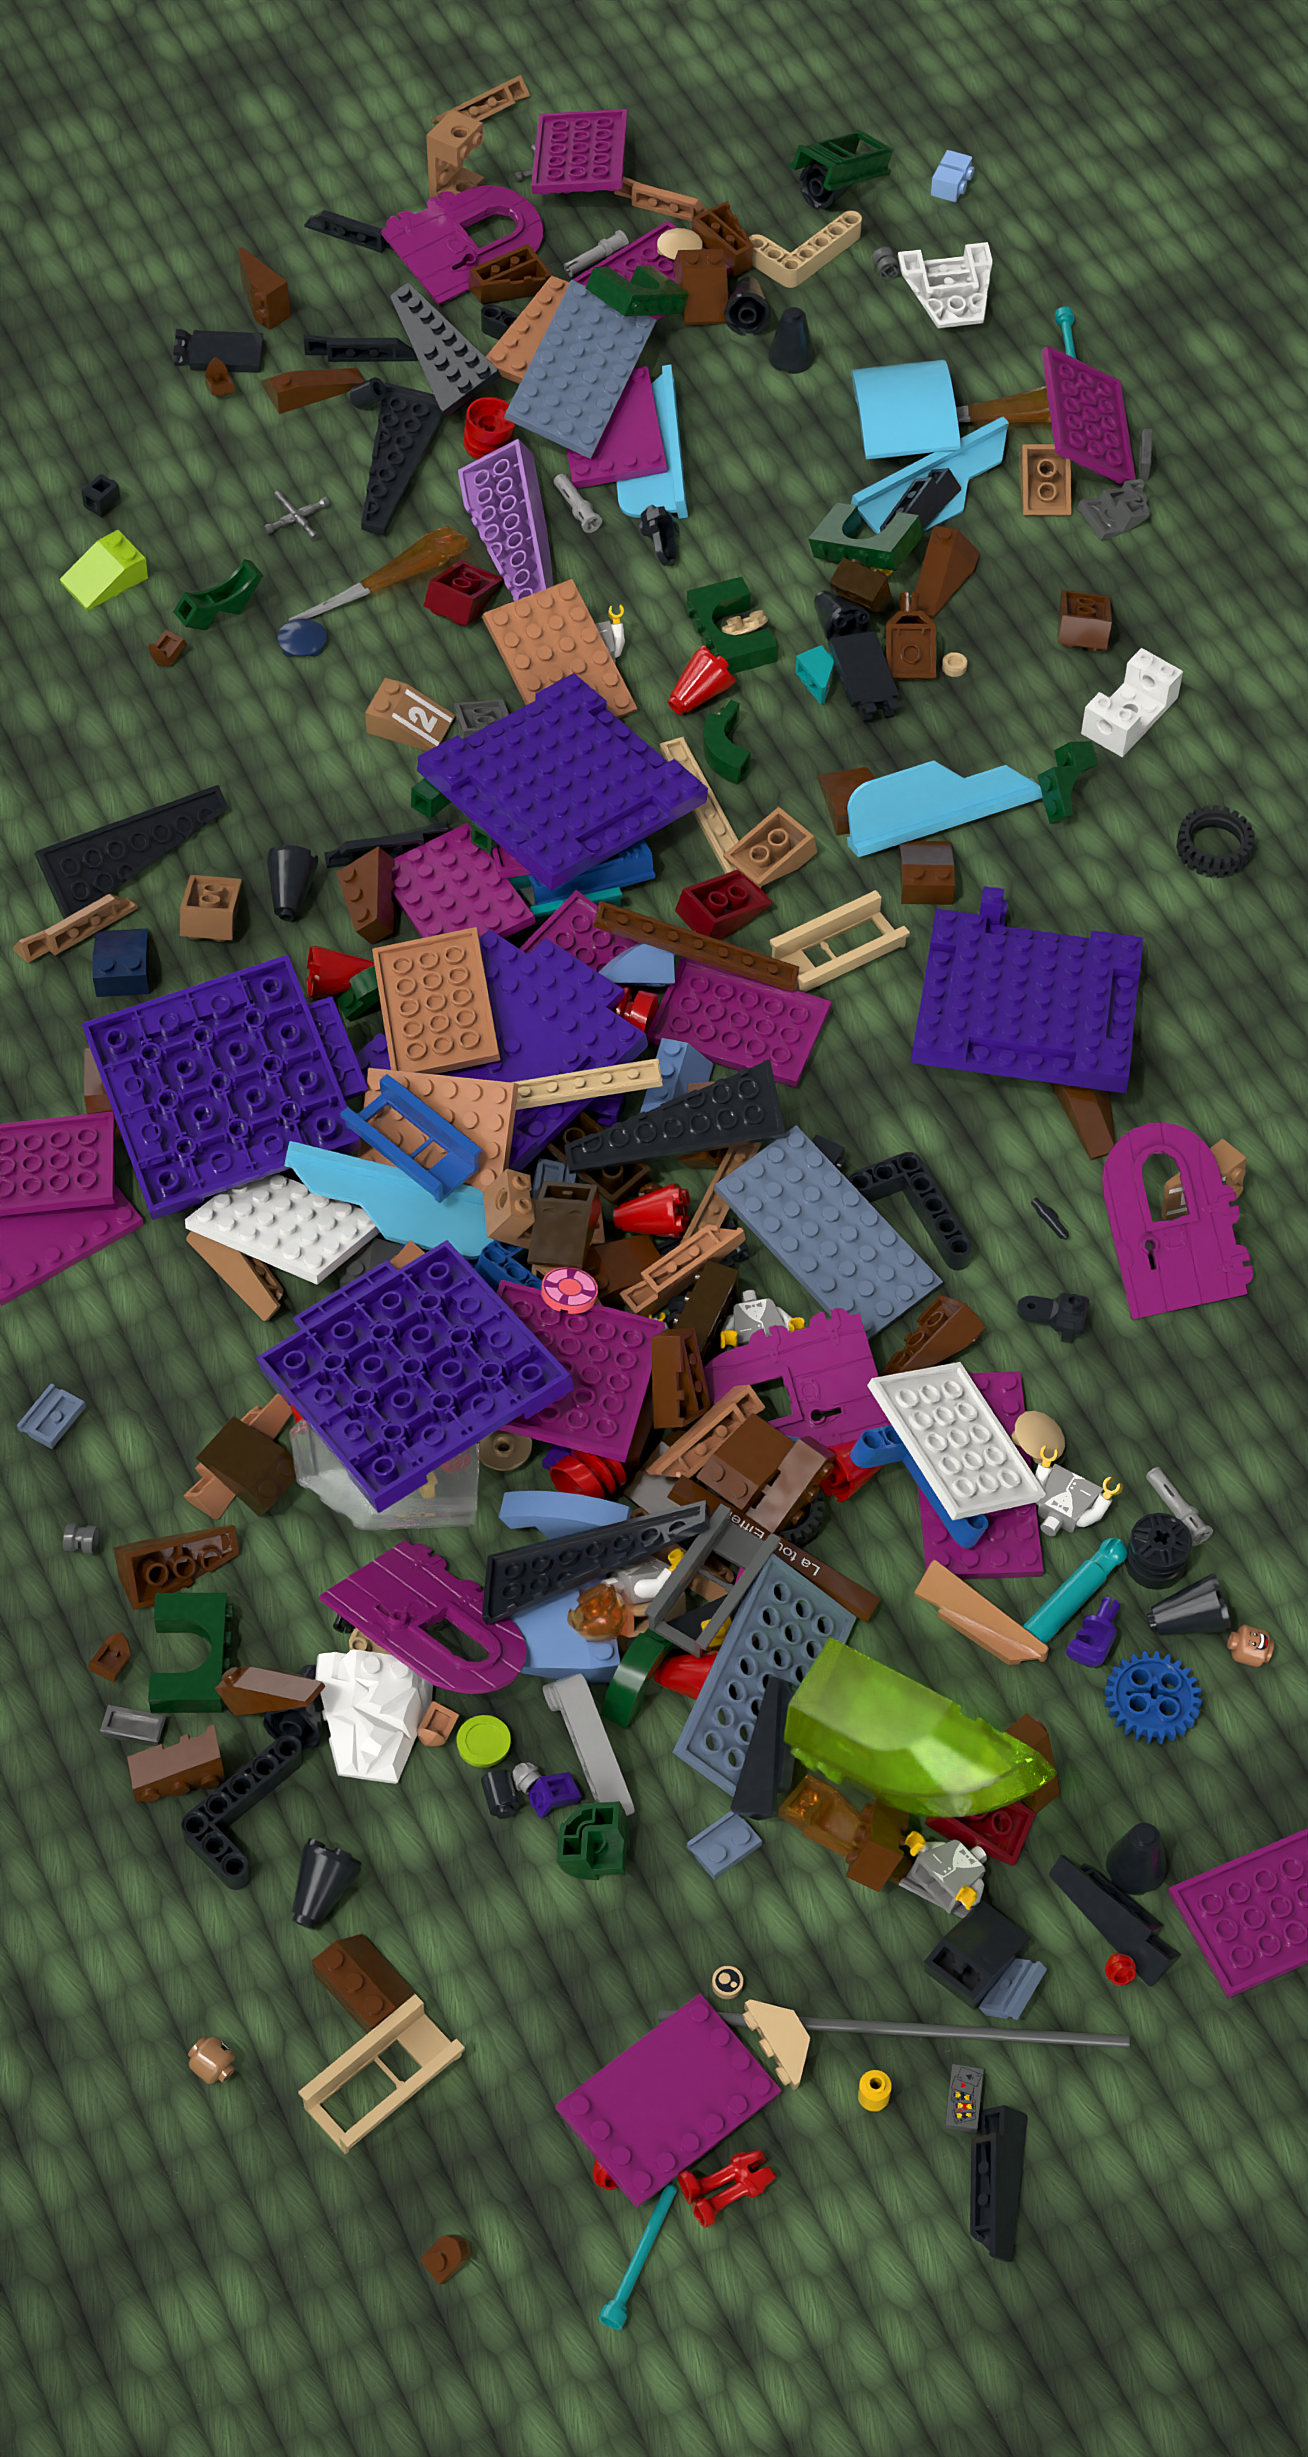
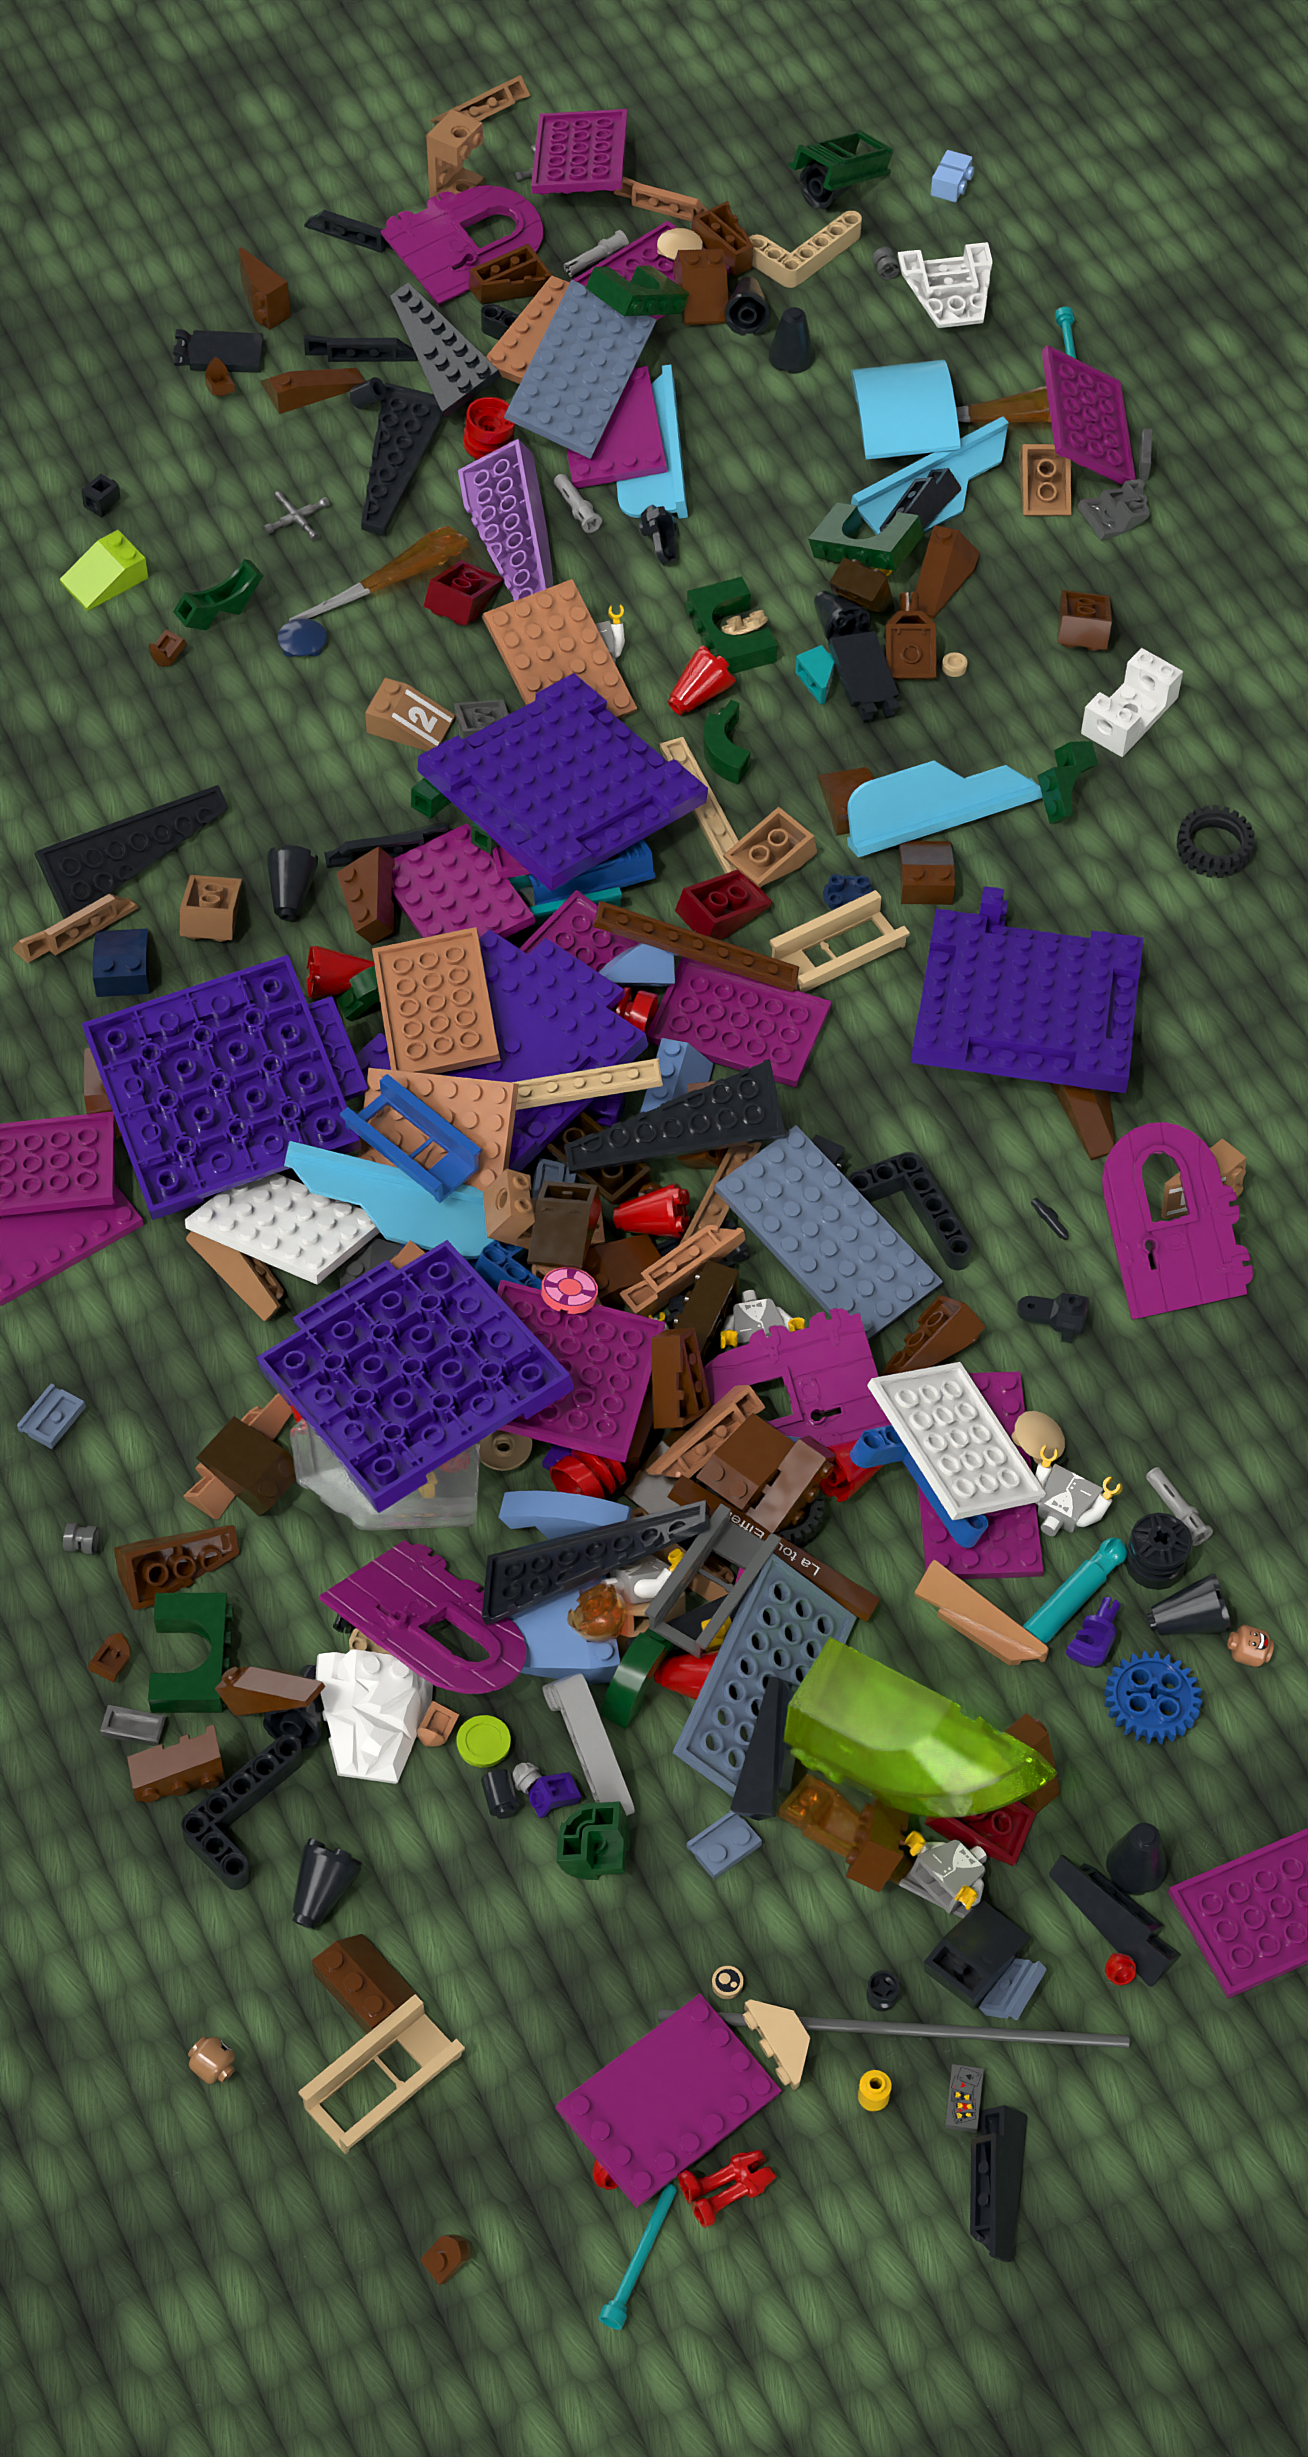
(845, 889): none -> dark blue dish
(882, 1983): none -> black wheel

